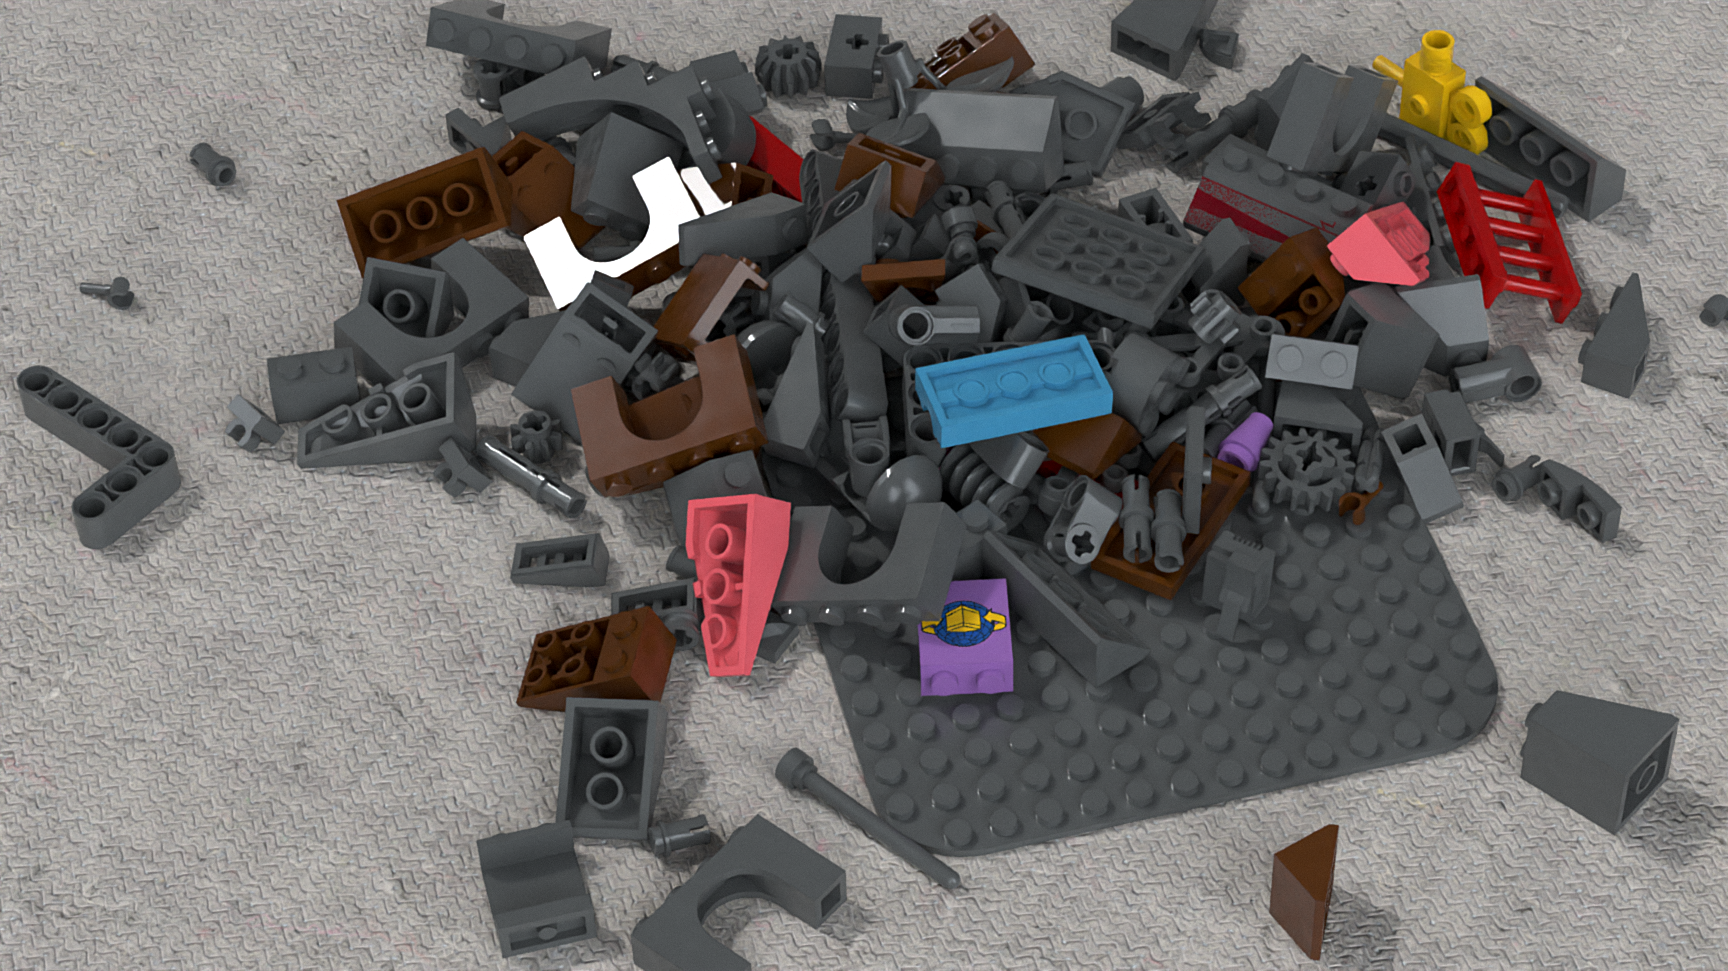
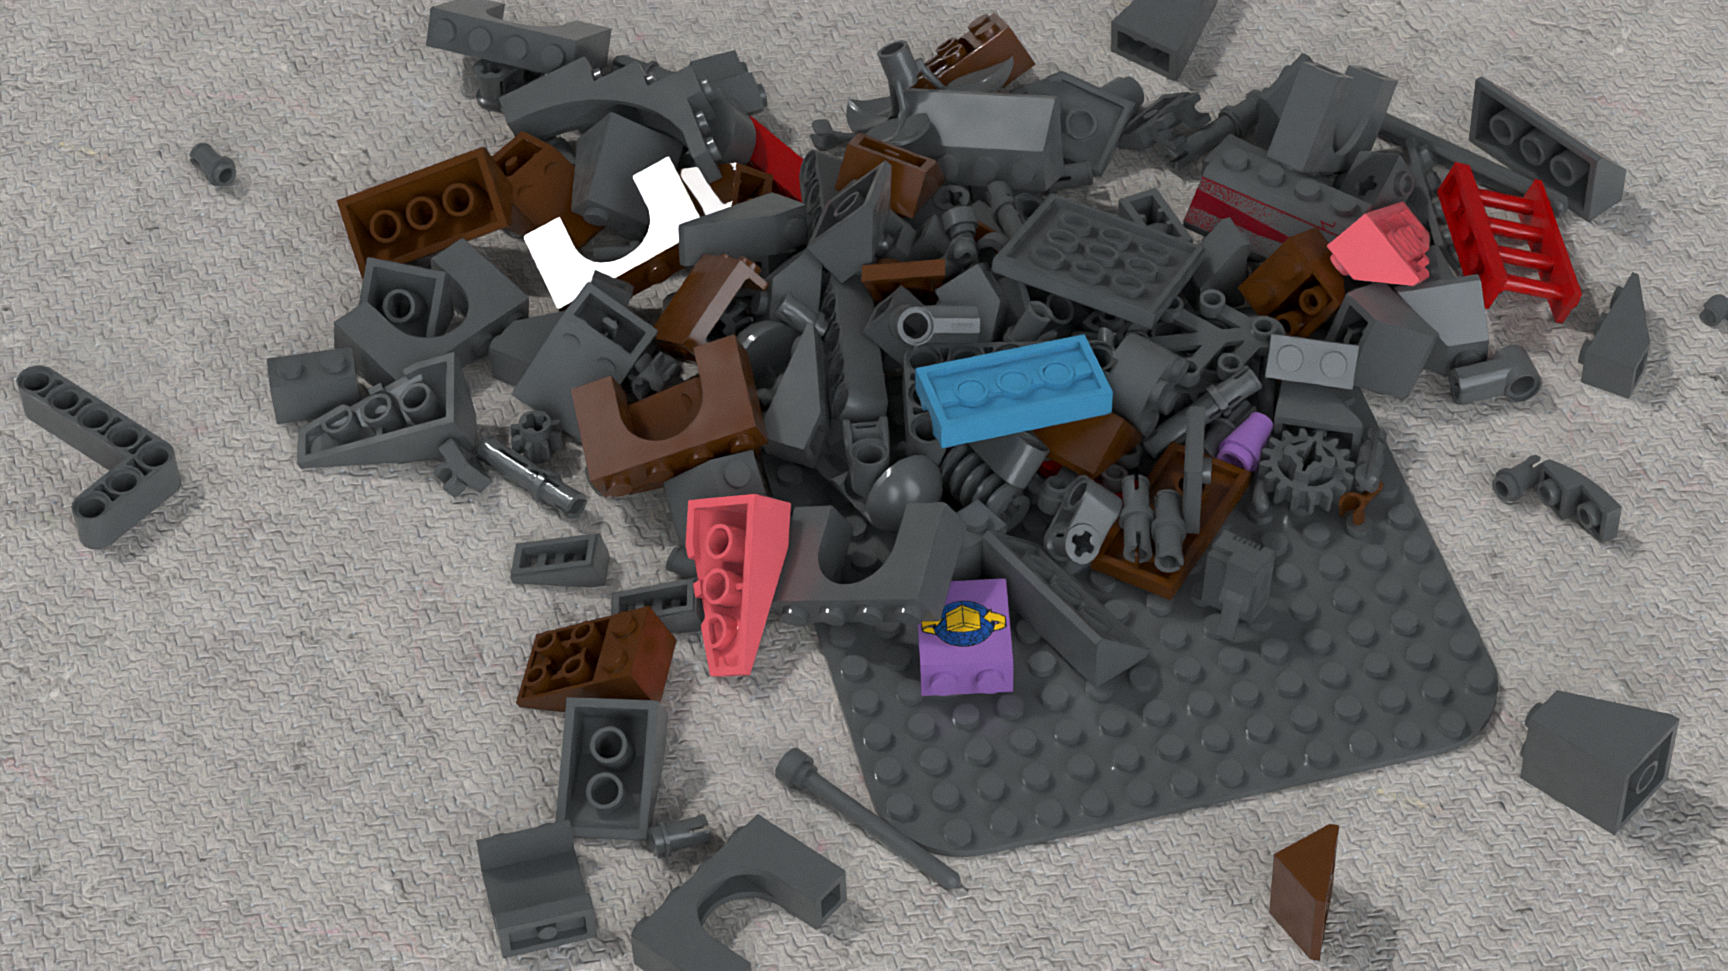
(117, 293): dark grey hand -> none
(253, 422): dark grey tile -> none
(468, 134): dark grey slope -> none
(688, 627): dark grey bush -> none
(776, 637): dark grey tile -> none
(788, 66): dark grey gear -> none
(852, 56): dark grey brick -> none
(1214, 317): dark grey gear -> none
(1219, 46): dark grey tile -> none
(1422, 468): dark grey slope -> none
(1436, 94): yellow piece -> none
(1457, 432): dark grey piece -> none

